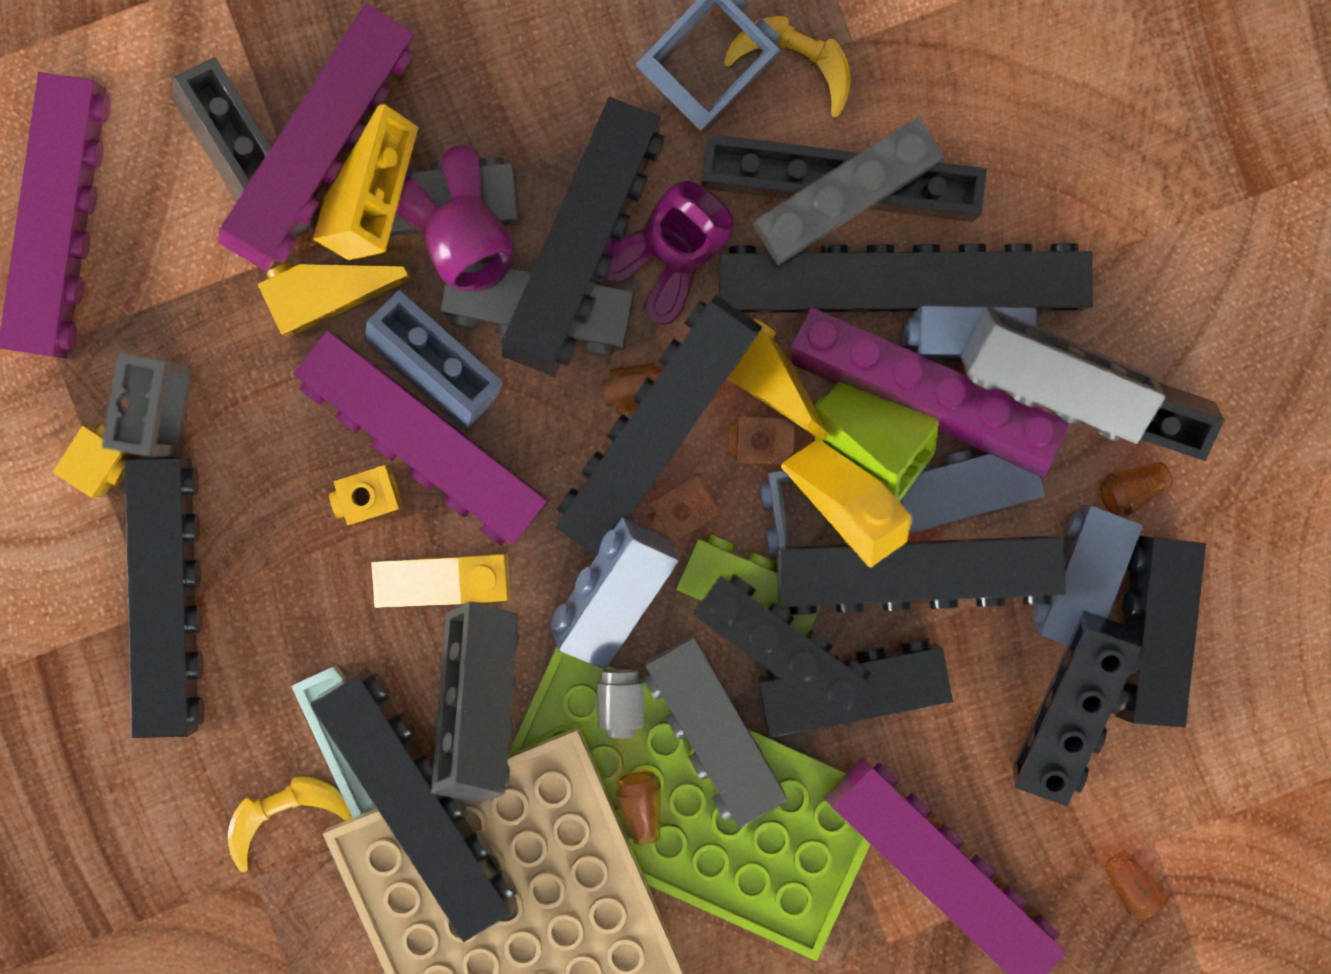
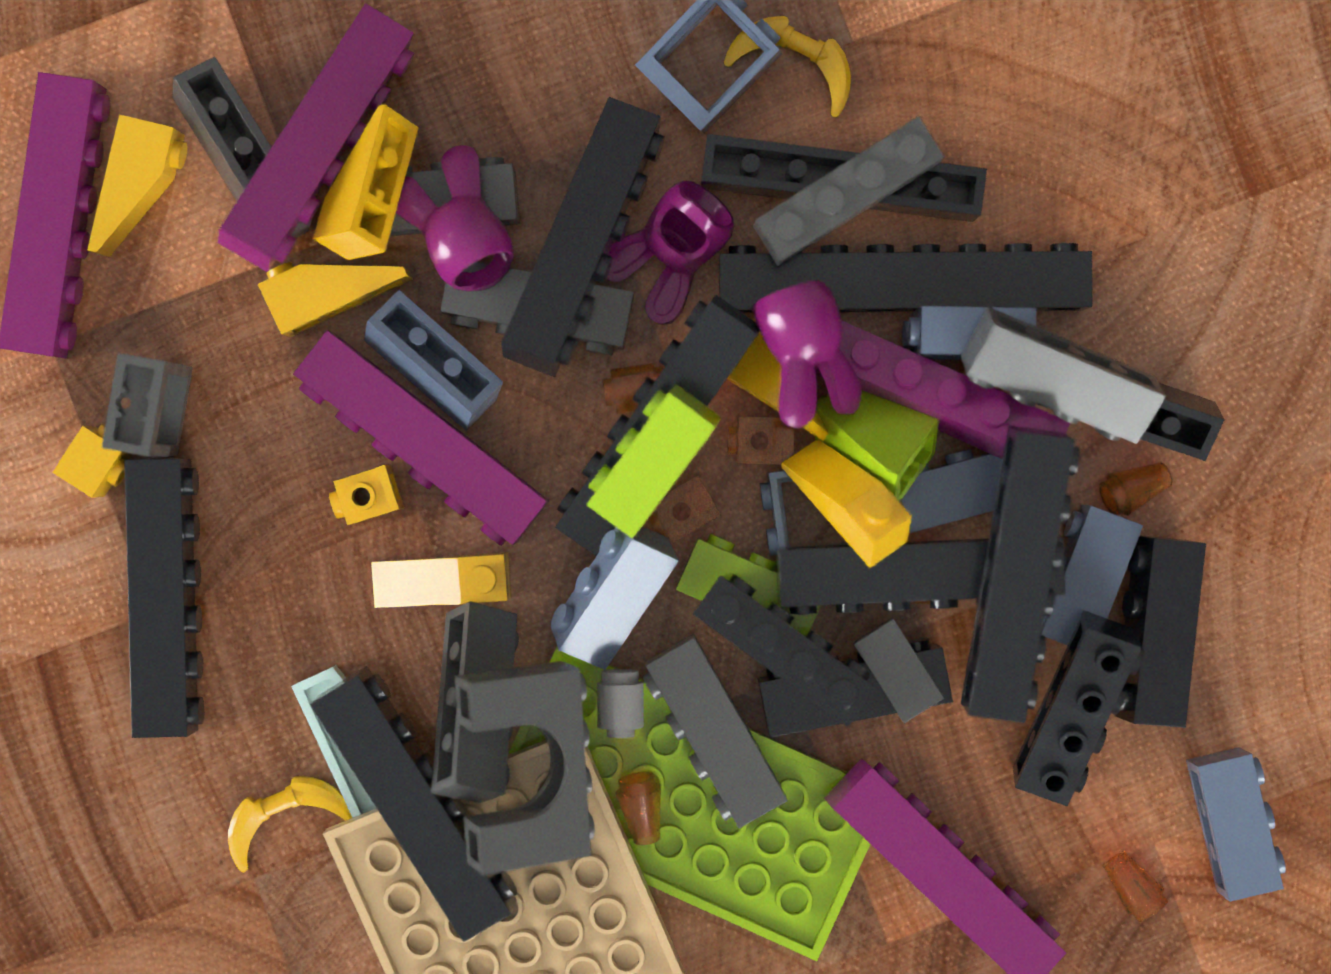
(136, 175): none -> yellow slope
(557, 819): none -> dark grey arch
(651, 459): none -> lime brick
(803, 332): none -> magenta piece
(898, 670): none -> dark grey tile
(1018, 573): none -> black brick
(1236, 823): none -> sand blue brick

